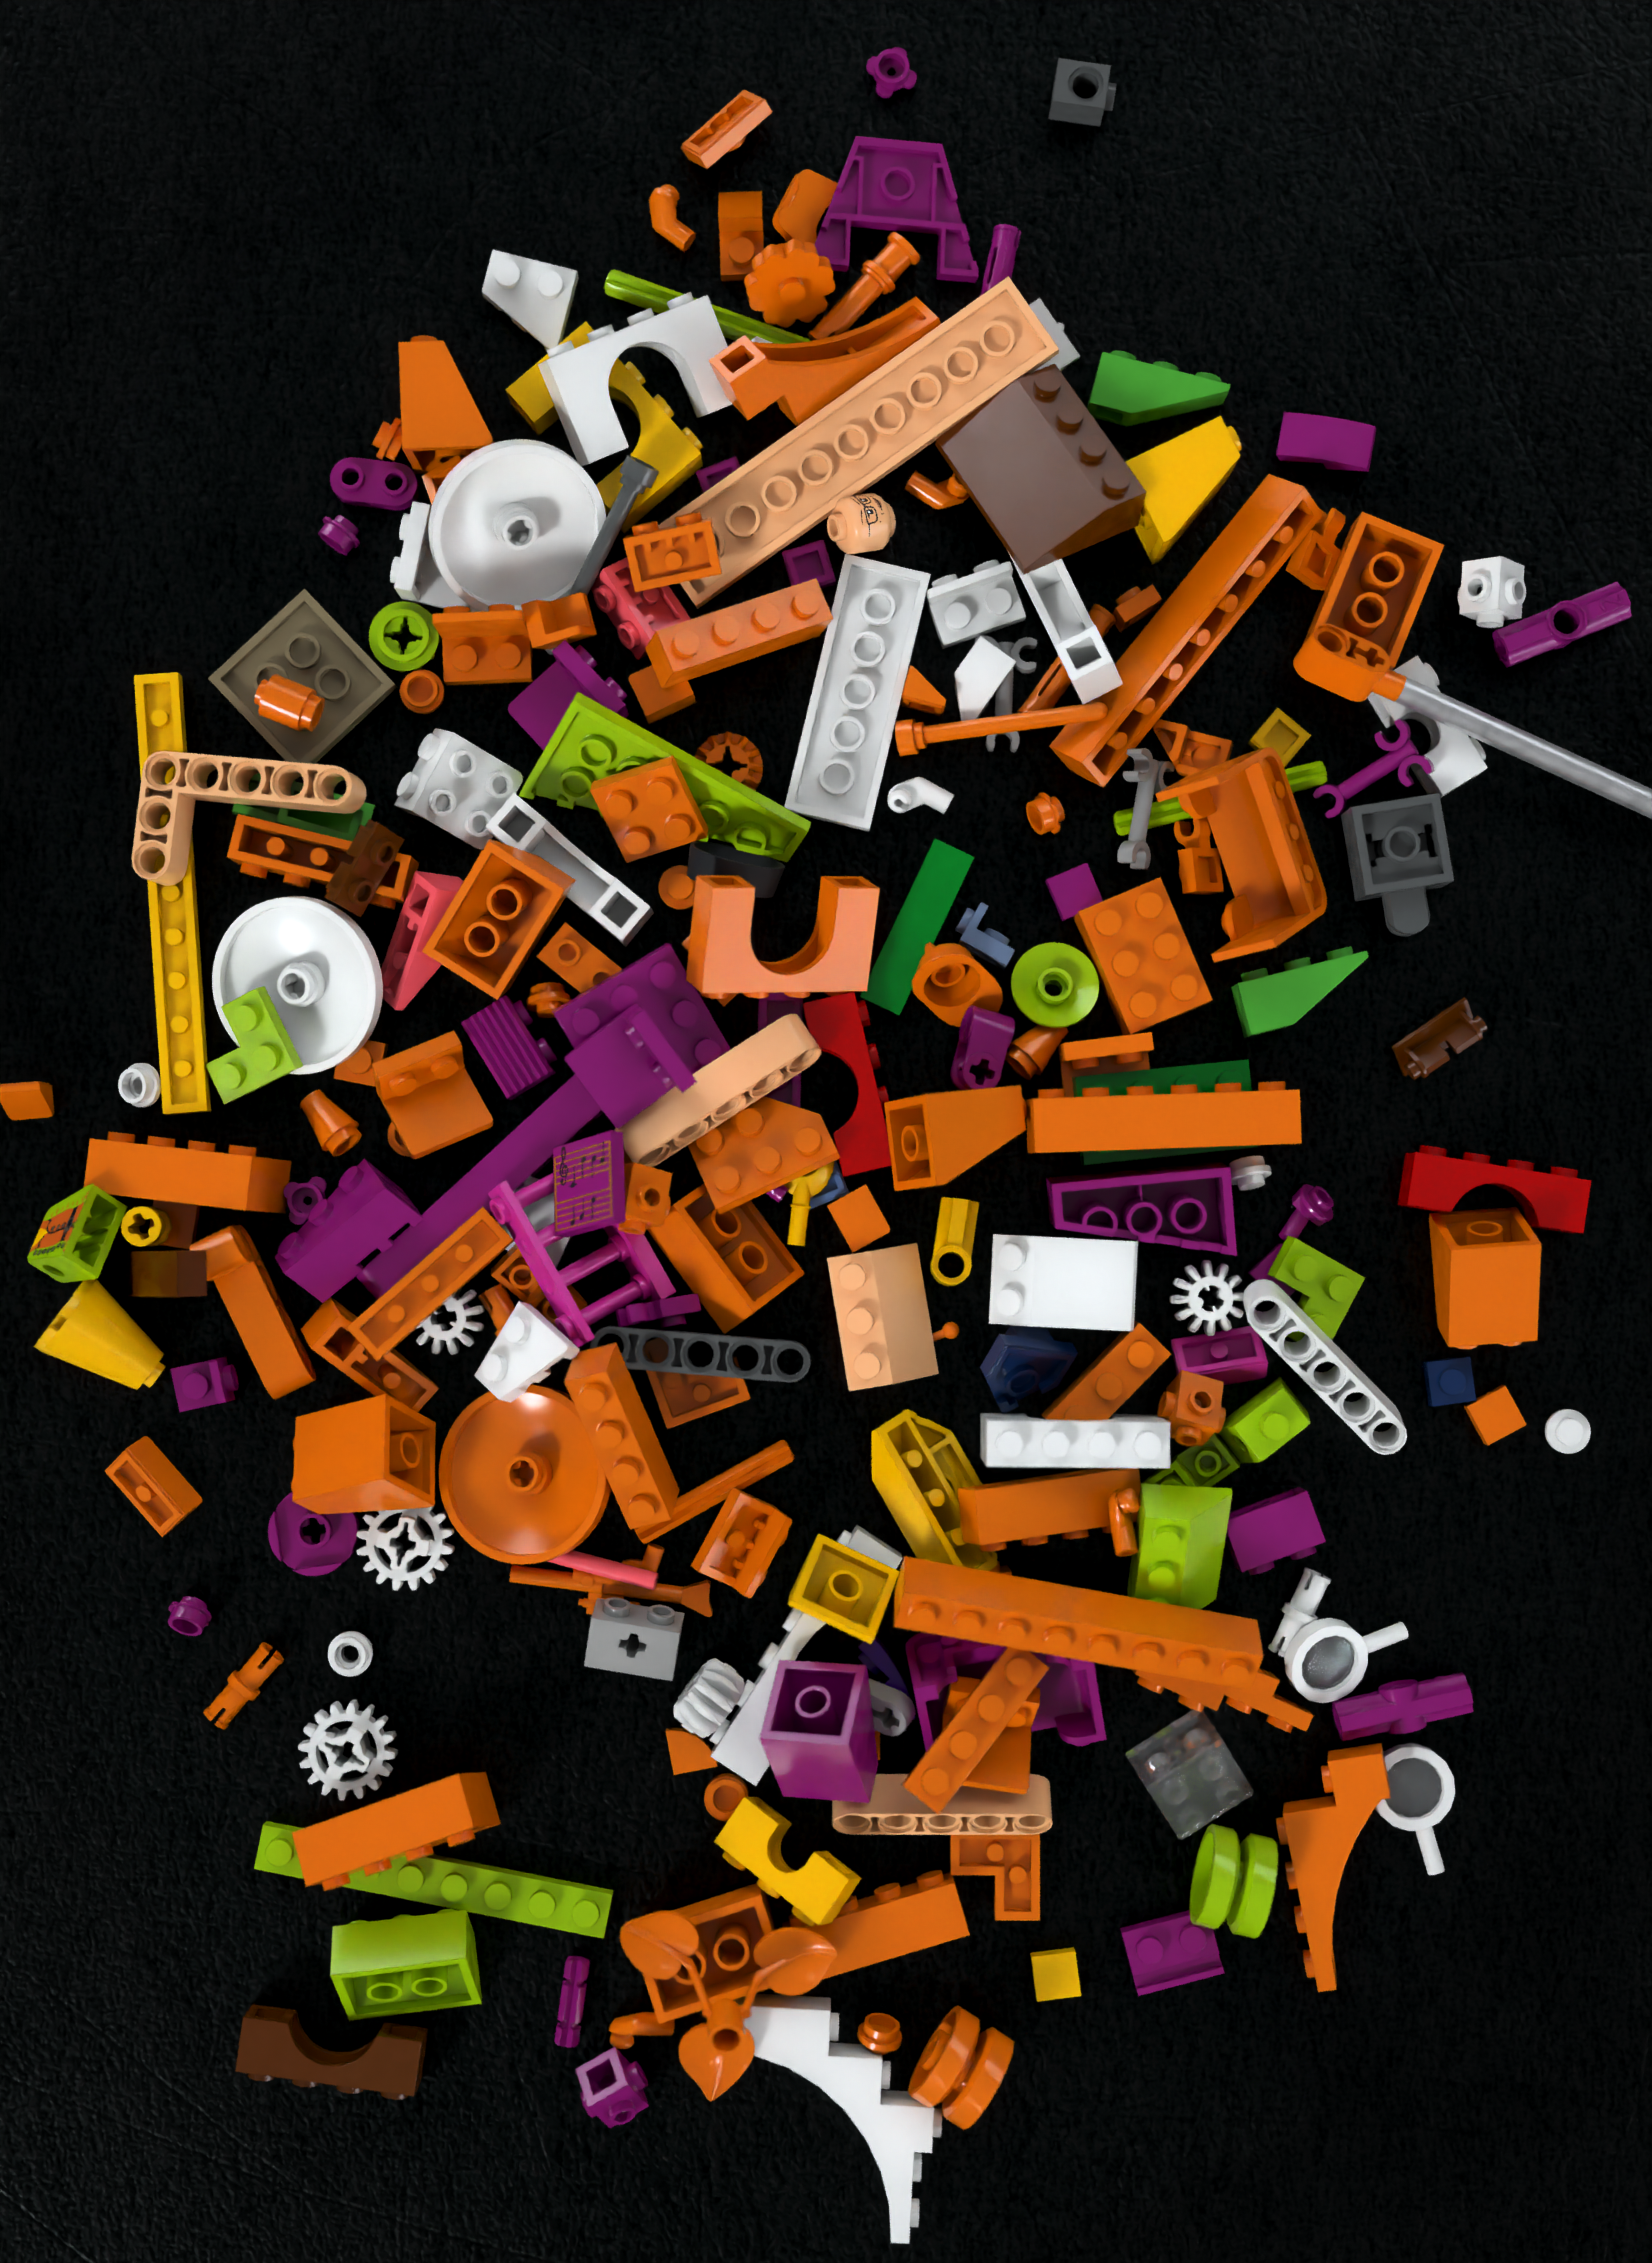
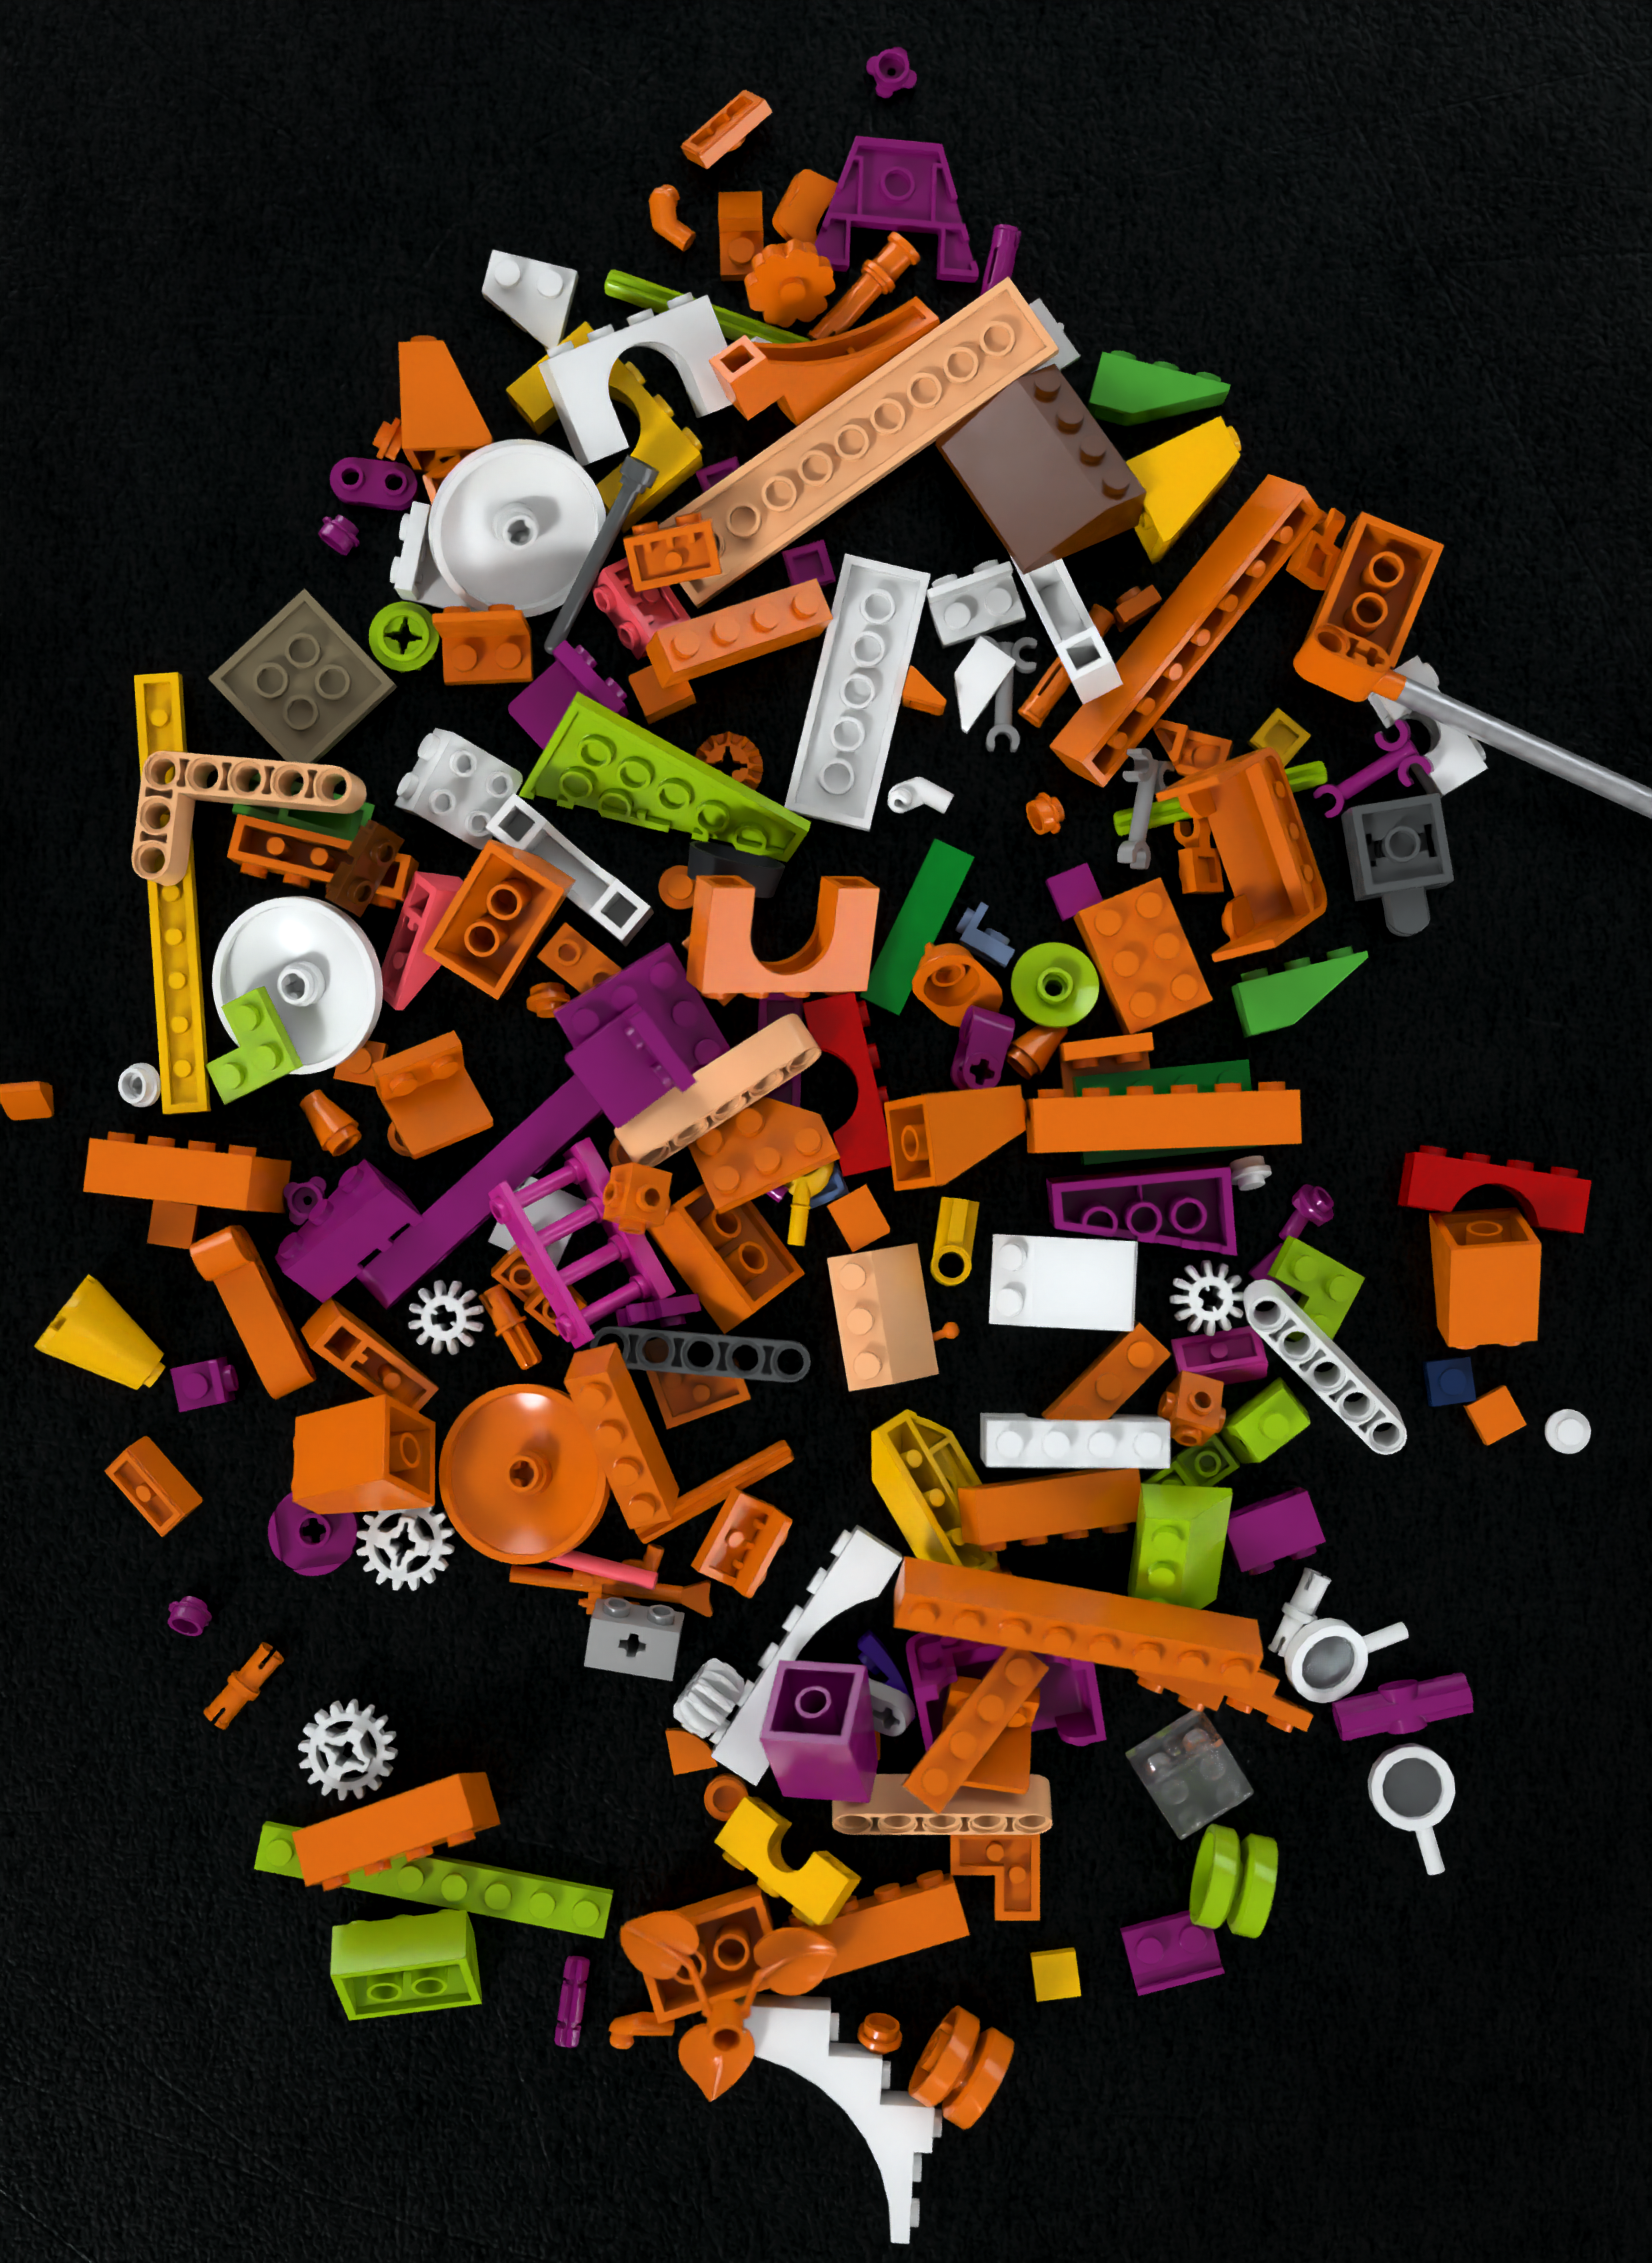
(77, 1235): lime torso -> none
(136, 1218): yellow bush -> none
(167, 1273): reddish brown slope -> none
(277, 2046): reddish brown arch -> none
(289, 703): orange brick -> none
(341, 1663): white plate -> none
(422, 691): orange plate -> none
(430, 1284): orange plate -> none
(509, 1046): magenta brick -> none
(523, 1353): white wing -> none
(558, 620): orange panel -> none
(589, 1184): magenta tile -> none
(612, 2088): magenta brick -> none
(649, 809): orange plate -> none
(843, 1588): yellow slope -> none
(861, 523): light nougat head -> none
(916, 736): orange piece -> none
(937, 495): orange arm -> none
(1025, 1362): dark blue plate -> none
(1079, 74): dark grey brick -> none
(1120, 1508): orange arm -> none
(1320, 1842): orange arch -> none
(1326, 440): magenta slope -> none
(1425, 1047): reddish brown hinge -> none
(1492, 591): white brick -> none
(1584, 614): magenta piece -> none

